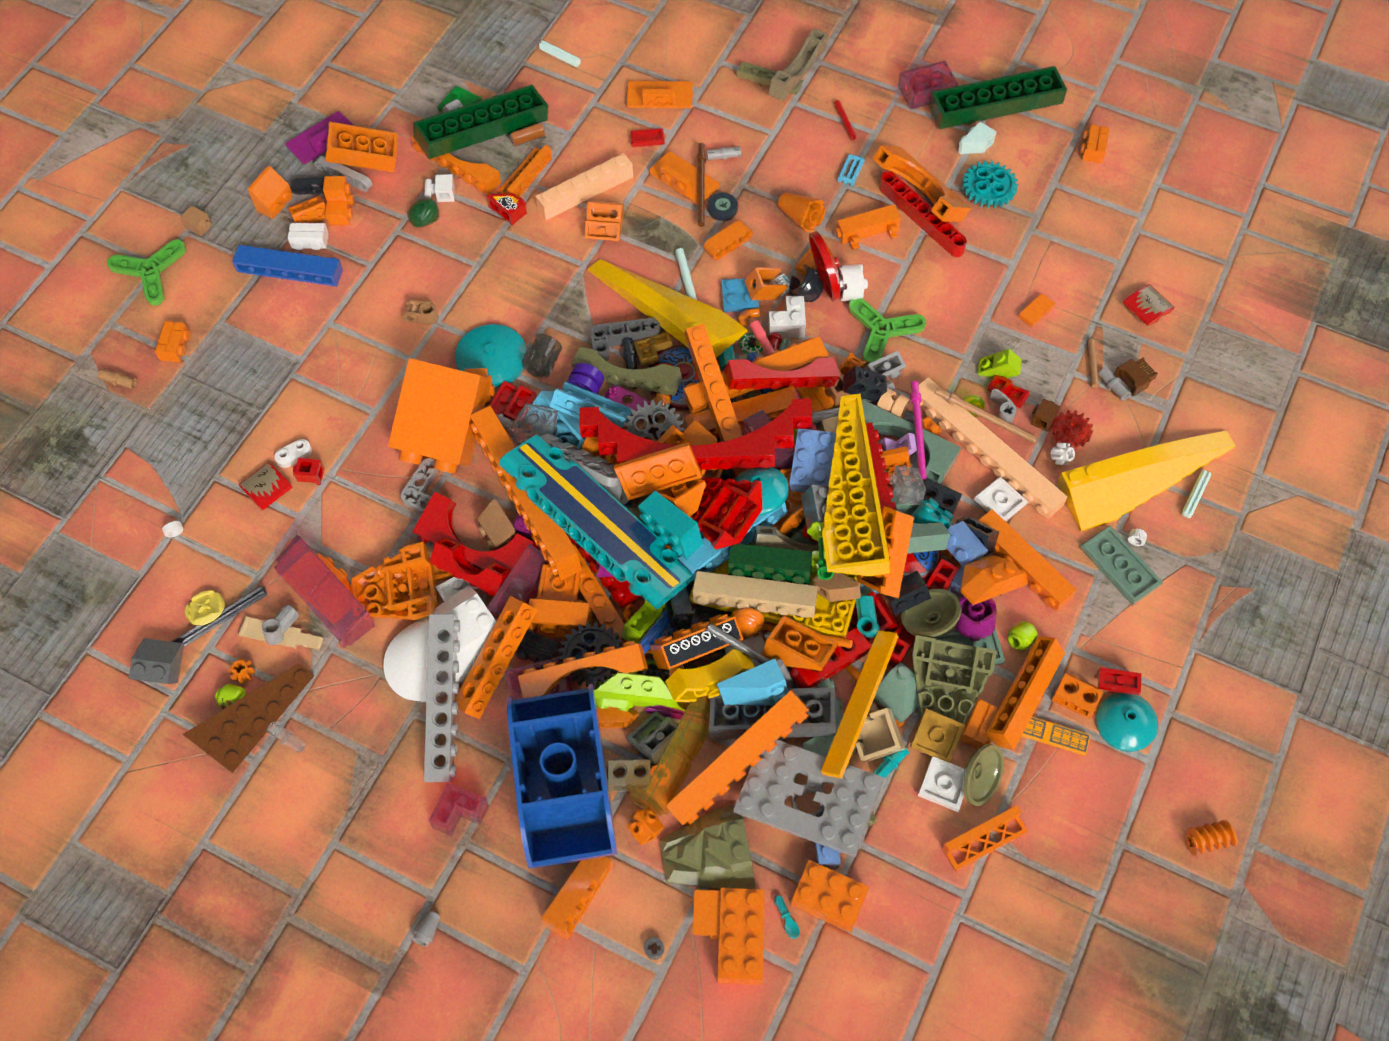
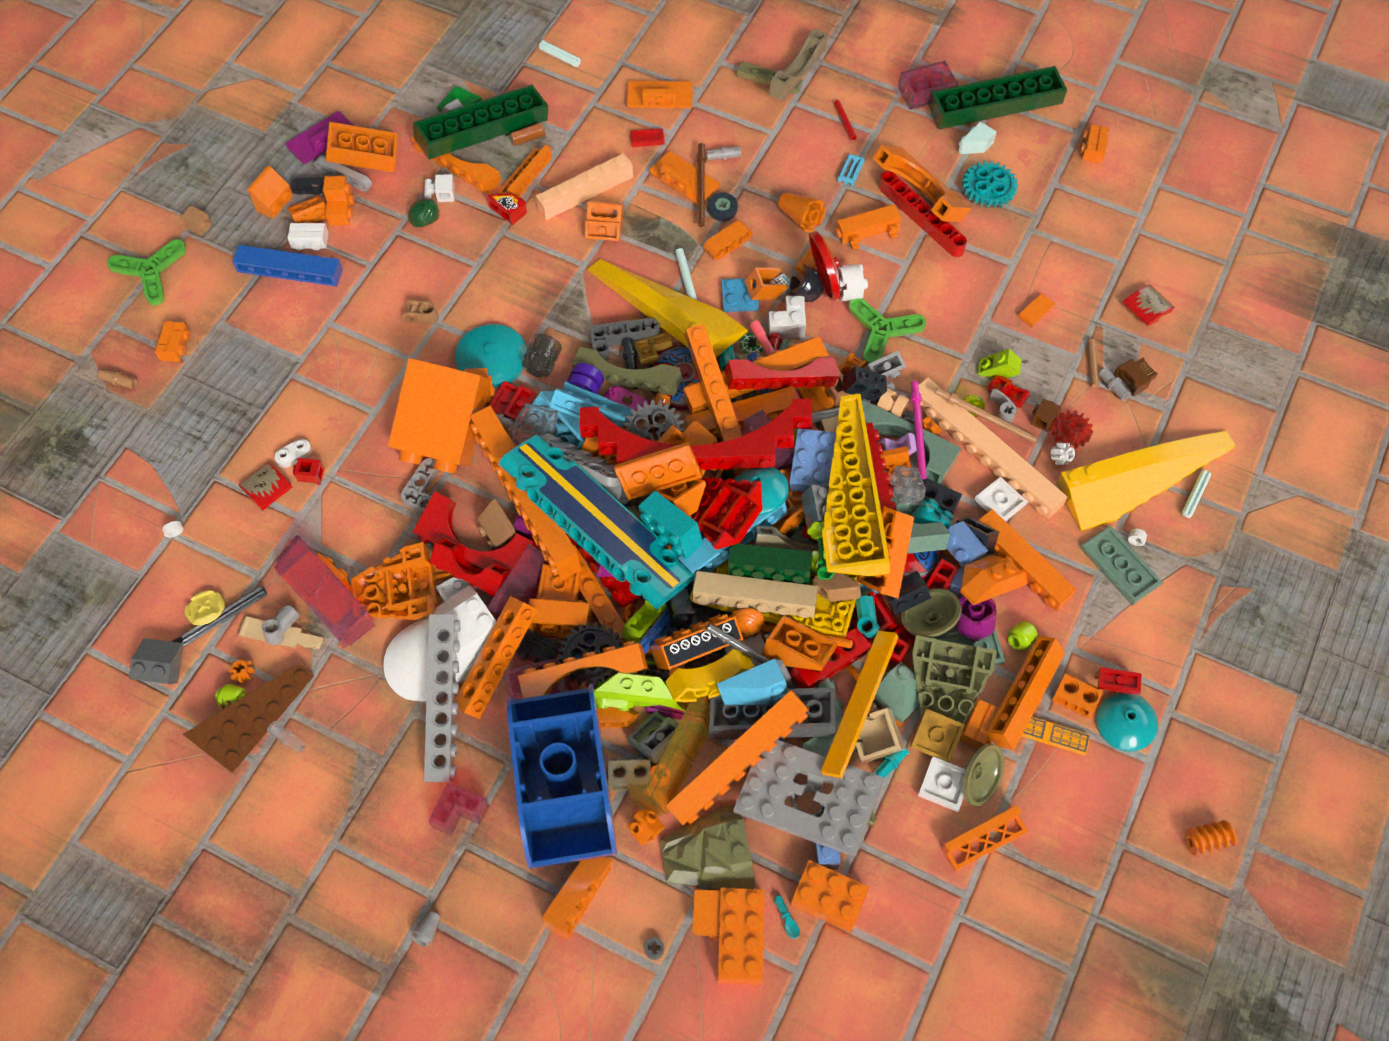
(750, 313): orange arm -> none

